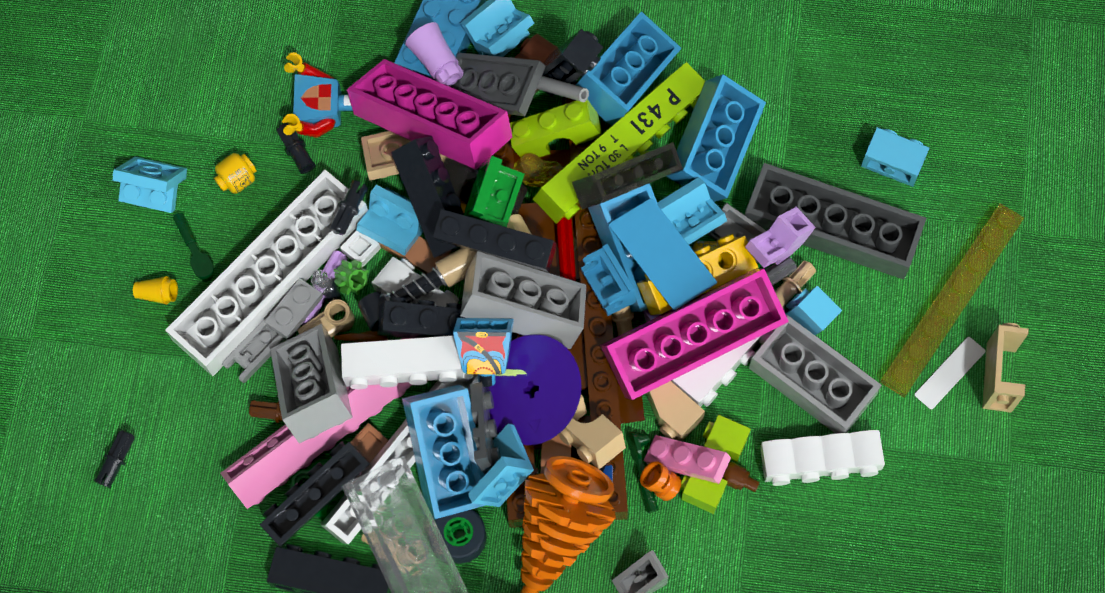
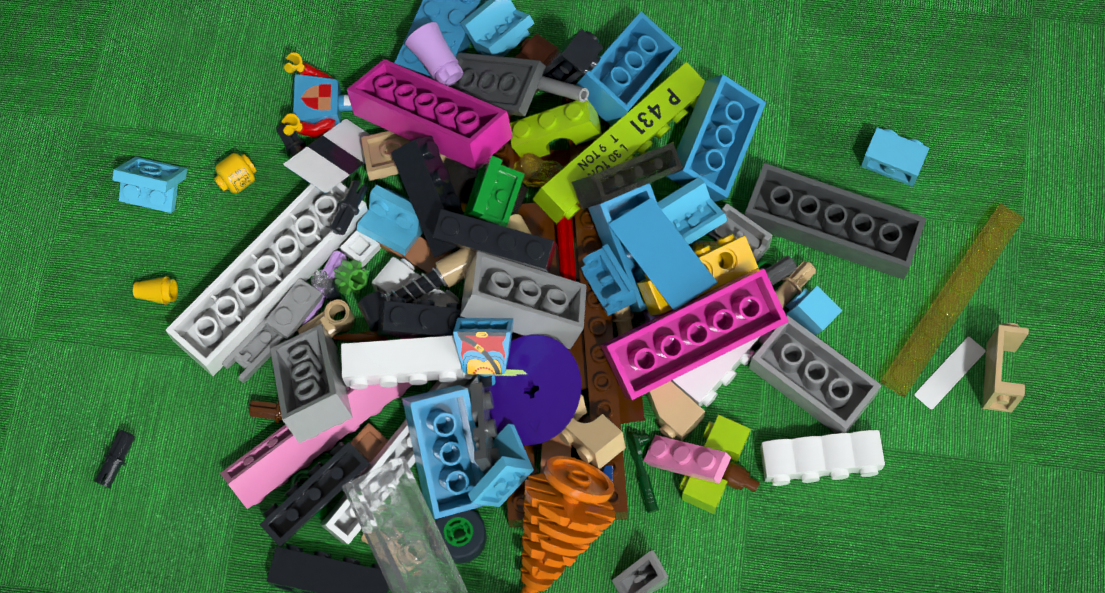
(199, 262): dark green piece -> none
(330, 156): none -> white sticker
(661, 481): orange wheel -> none
(782, 238): lavender brick -> none

